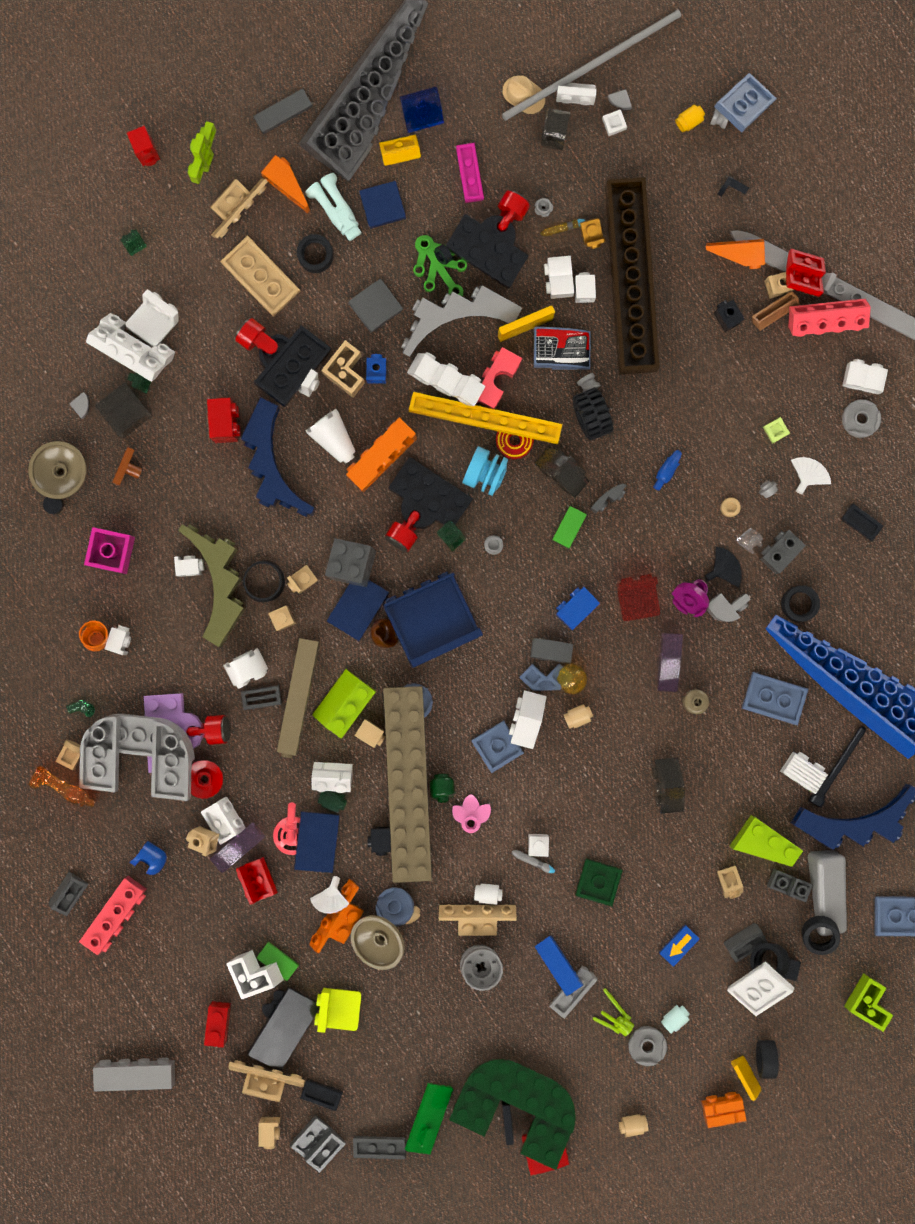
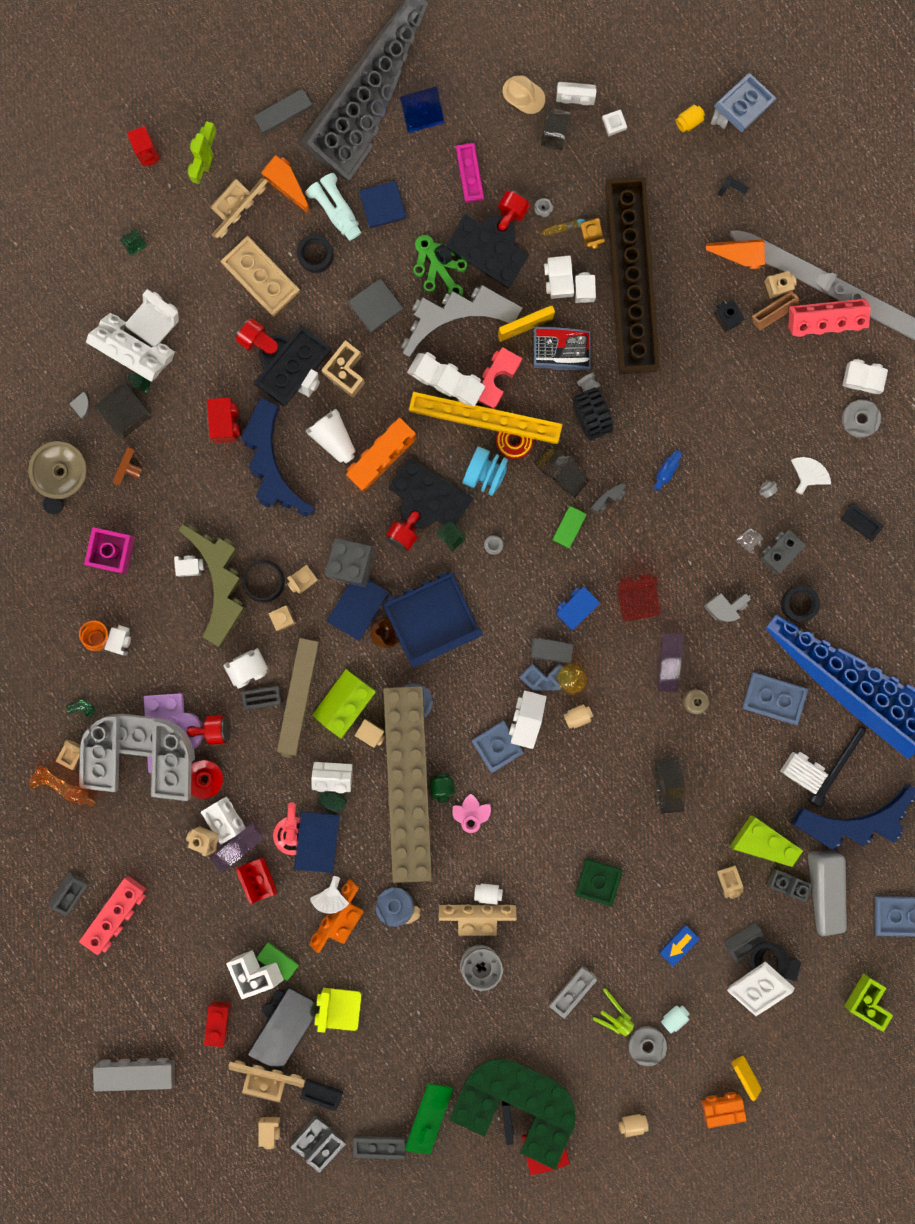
(152, 856): blue helmet -> none
(377, 942): dark tan dish -> none
(378, 376): blue brick -> none
(380, 840): black brick -> none
(400, 150): yellow slope -> none
(533, 861): light grey piece -> none
(538, 845): white brick -> none
(559, 965): blue tile -> none
(591, 65): light grey piece -> none
(620, 100): light grey tile -> none
(691, 598): magenta tile -> none
(725, 567): black hand -> none
(730, 507): tan tile -> none
(767, 1059): black tyre -> none
(776, 430): yellowish green tile -> none
(805, 272): red slope -> none
(821, 948): black tyre -> none

